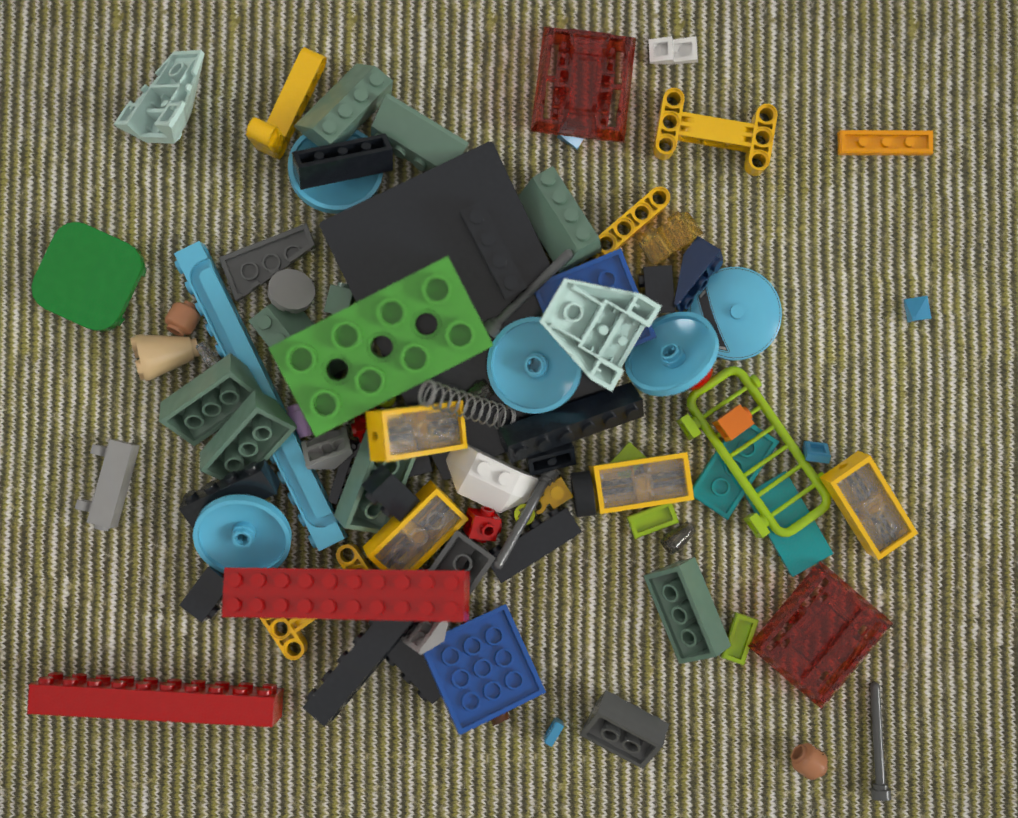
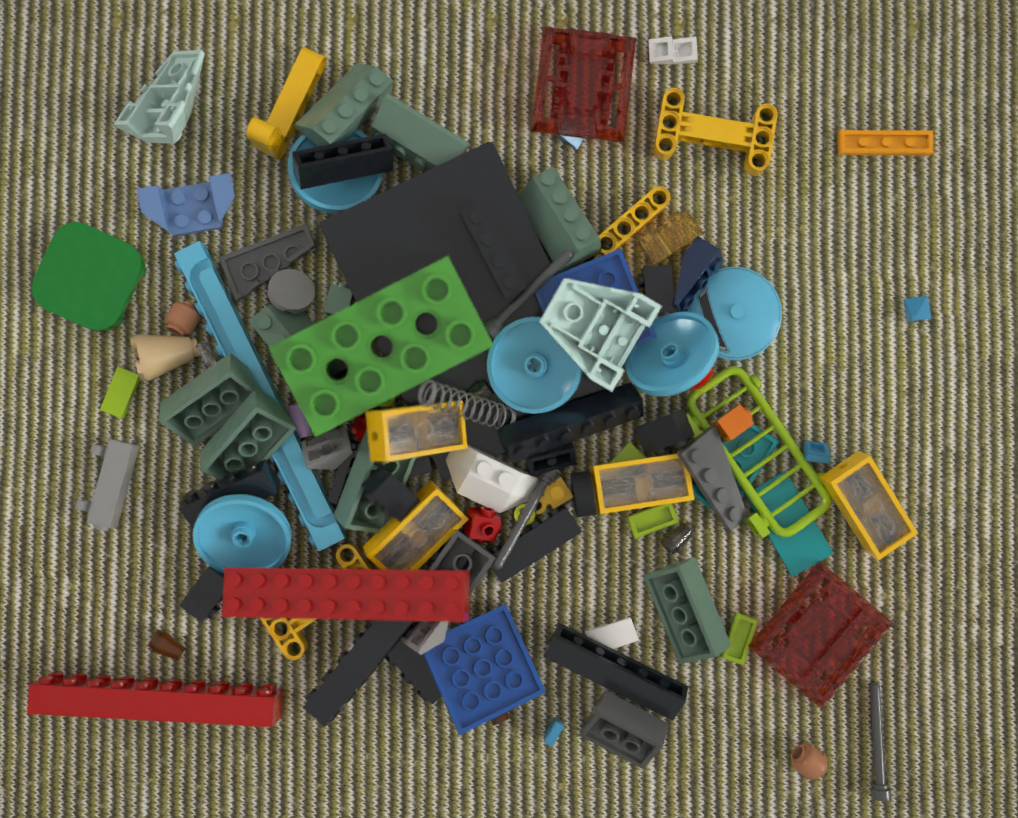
(120, 392): none -> lime tile
(166, 645): none -> reddish brown cone
(189, 207): none -> medium blue piece
(614, 634): none -> white slope
(616, 671): none -> black brick
(665, 431): none -> black brick
(713, 475): none -> dark grey wing

